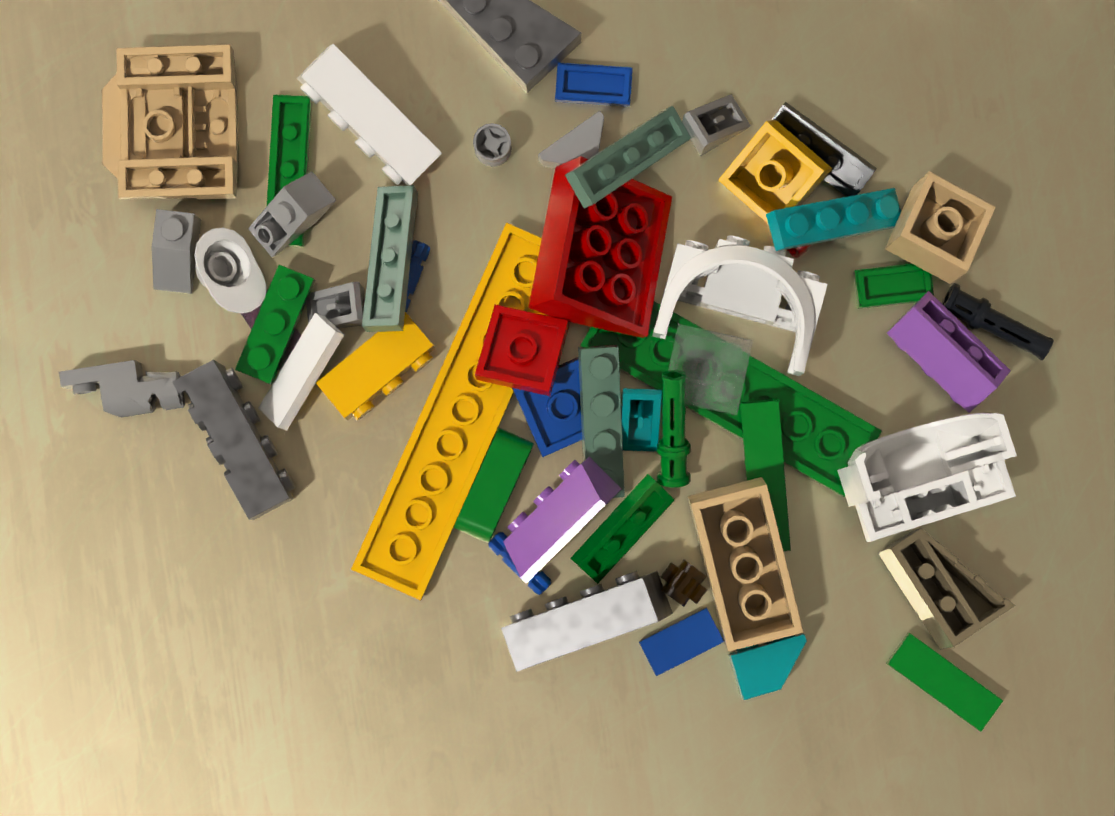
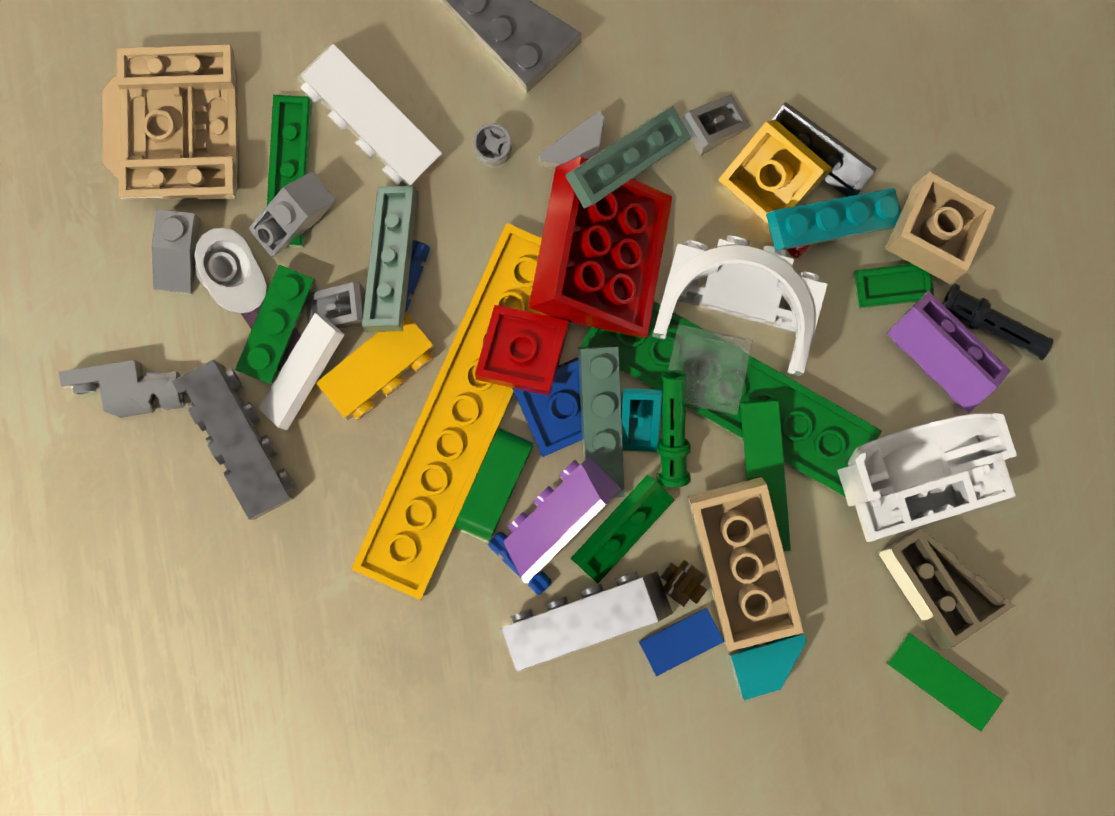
(593, 84): blue tile -> none

